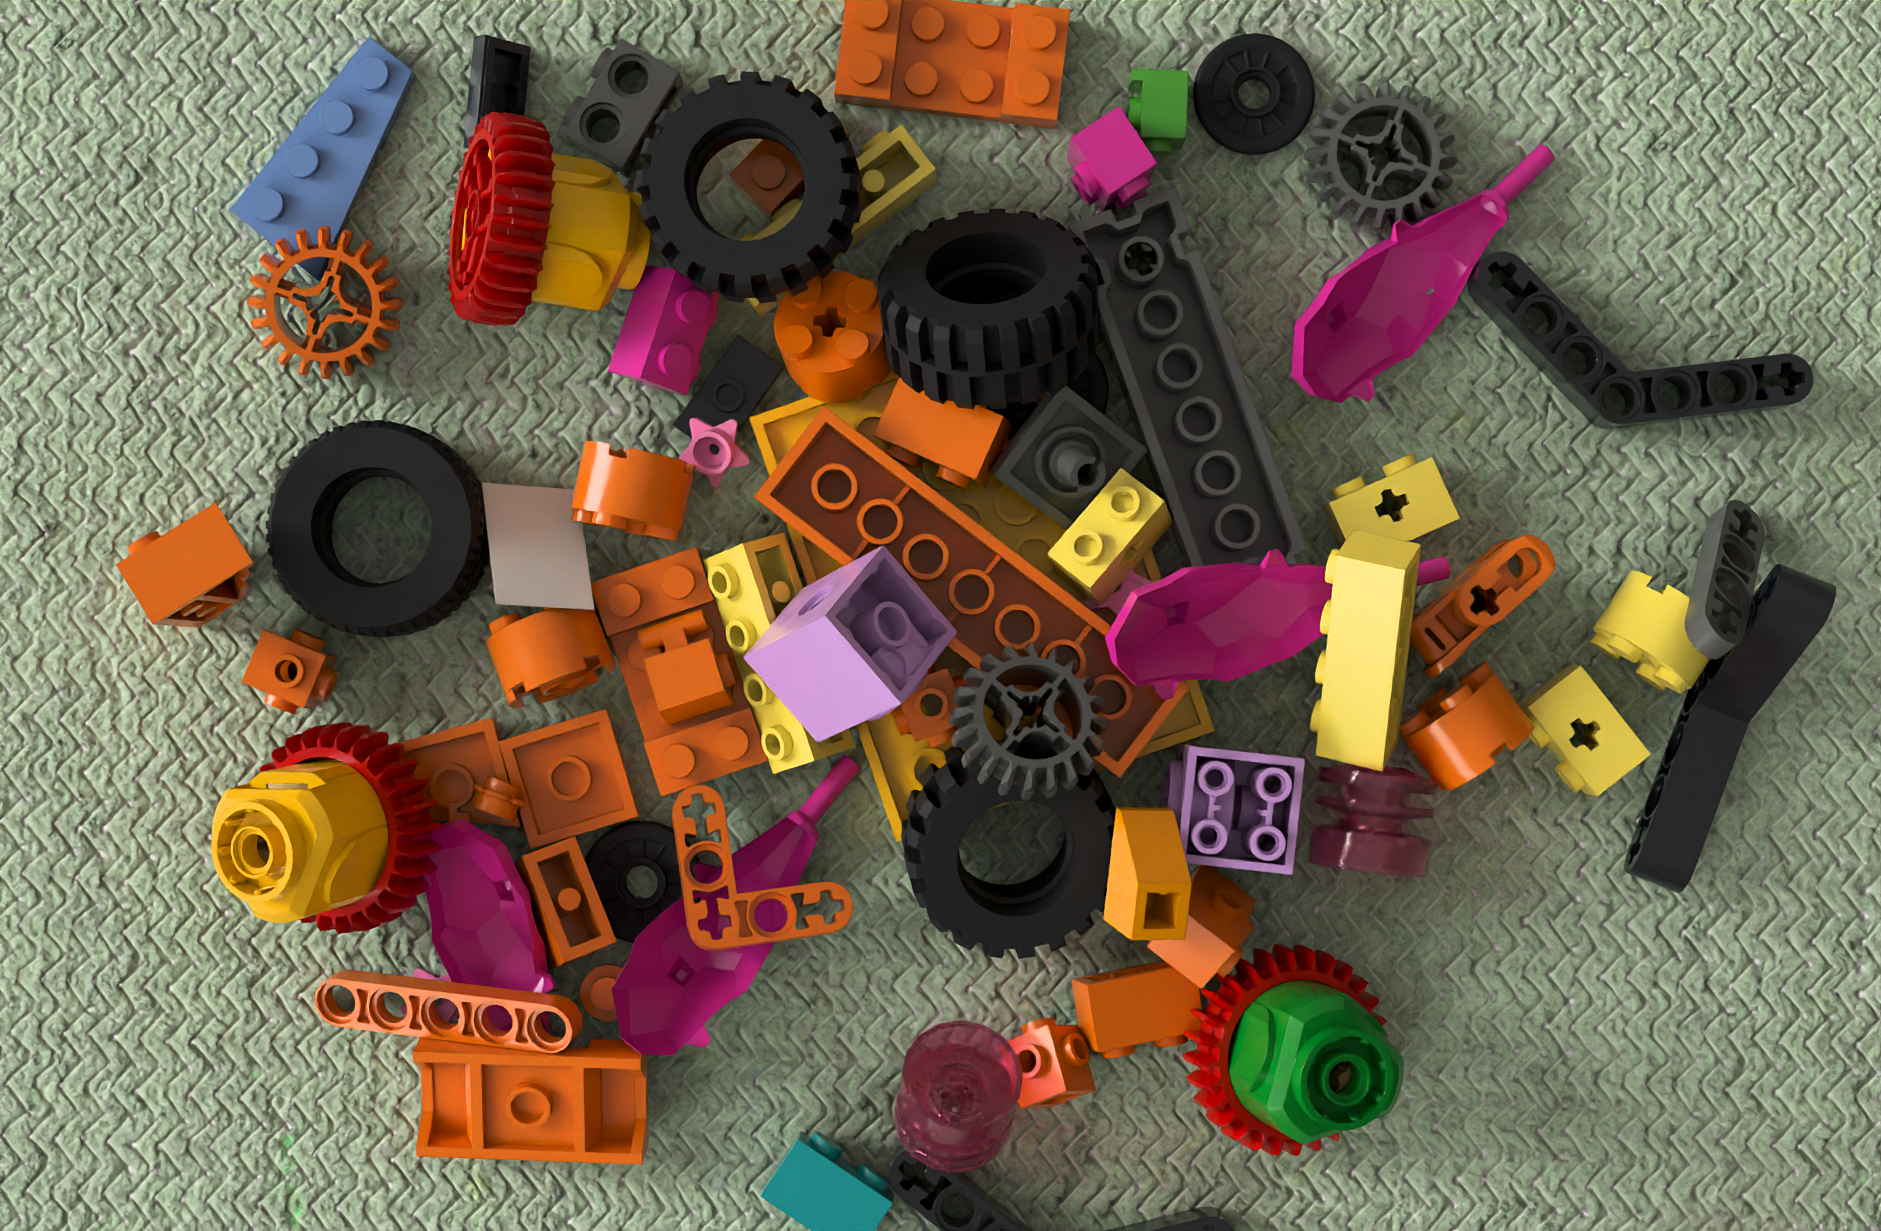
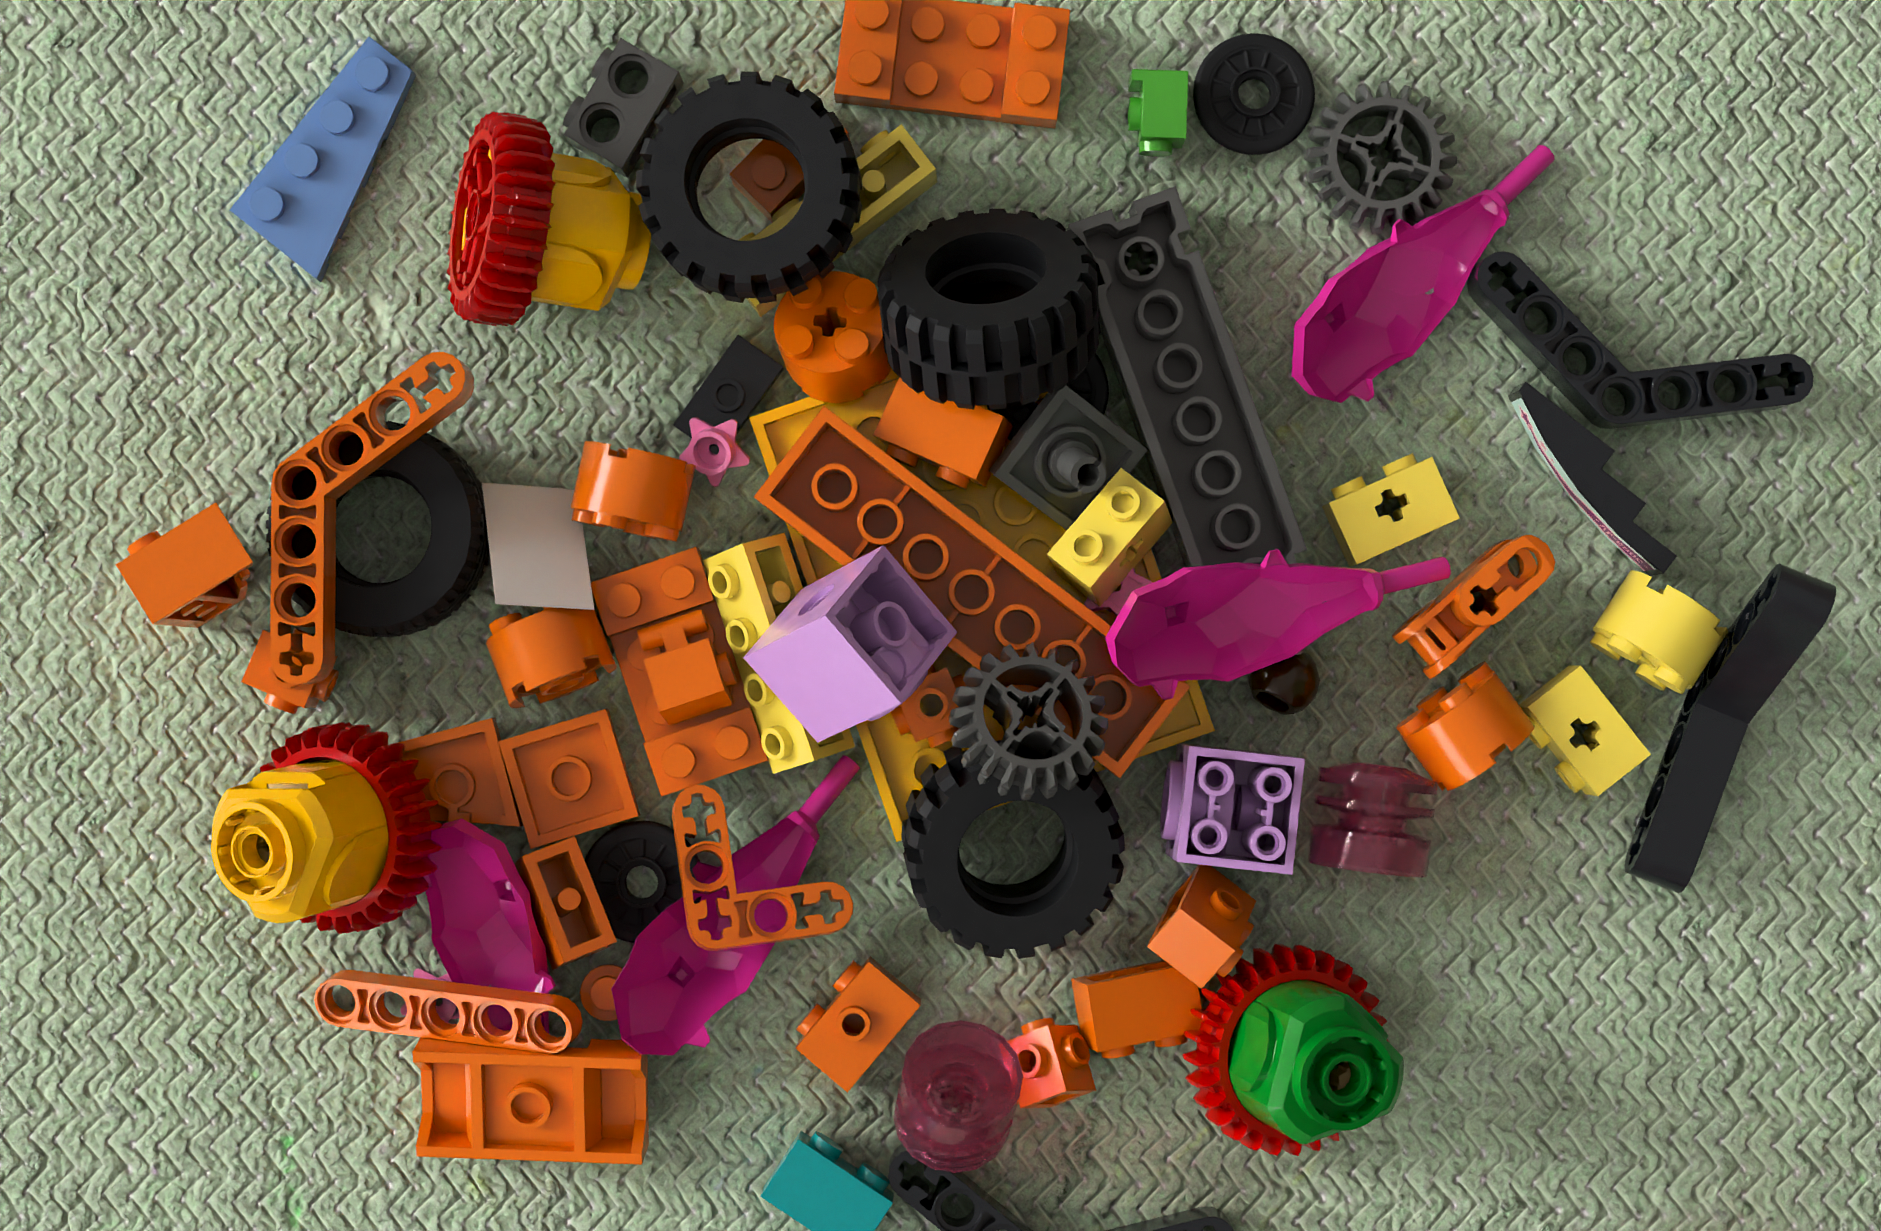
(300, 293): orange gear -> none
(319, 509): none -> orange beam
(496, 80): black plate -> none
(497, 798): orange plate -> none
(664, 331): dark pink brick -> none
(857, 1022): none -> orange brick
(1110, 163): dark pink brick -> none
(1147, 876): light orange slope -> none
(1286, 685): none -> dark brown piece
(1365, 648): light yellow brick -> none
(1577, 464): none -> black slope
(1724, 580): dark grey beam -> none

